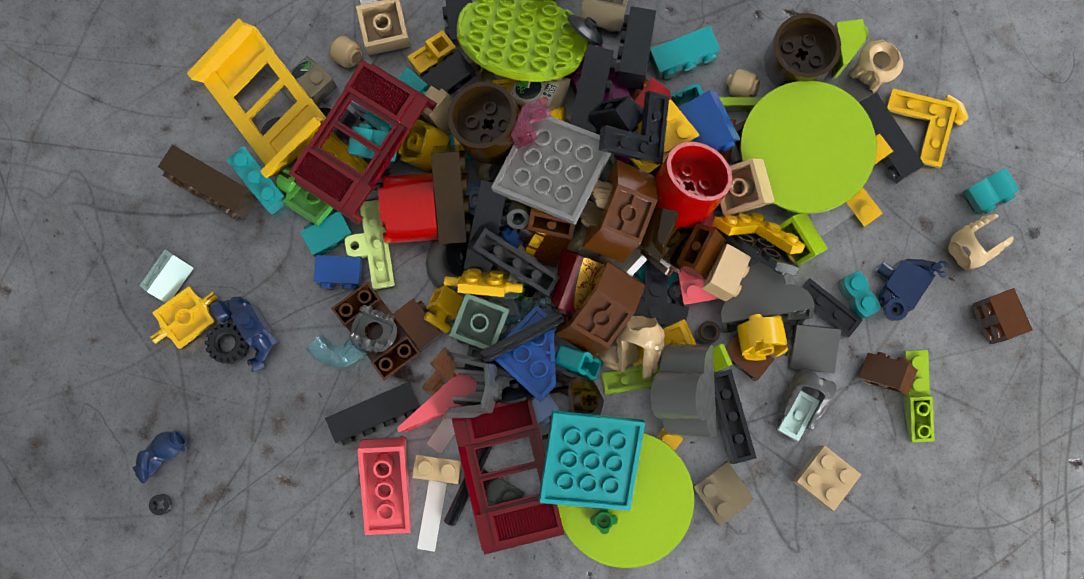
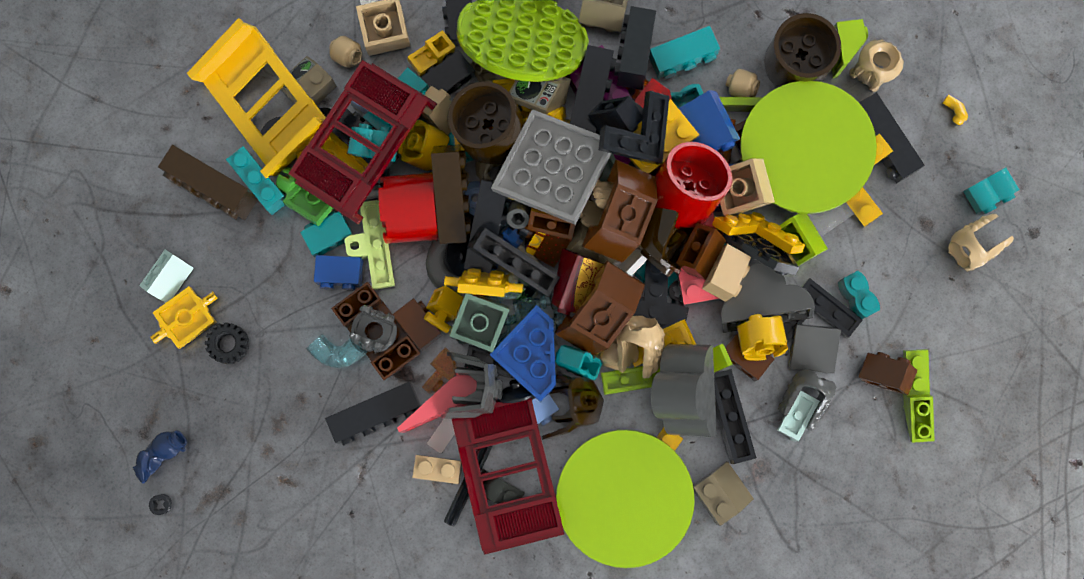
(251, 326): dark blue torso -> none
(384, 485): coral slope -> none
(431, 516): white sticker -> none
(522, 337): black axle -> none
(523, 132): clear pink slope -> none
(586, 28): black dish -> none
(591, 460): teal plate -> none
(604, 526): green plate -> none
(707, 333): dark brown brick -> none
(826, 478): tan brick -> none
(906, 285): dark blue torso -> none
(940, 118): yellow plate -> none
(1002, 316): reddish brown brick -> none

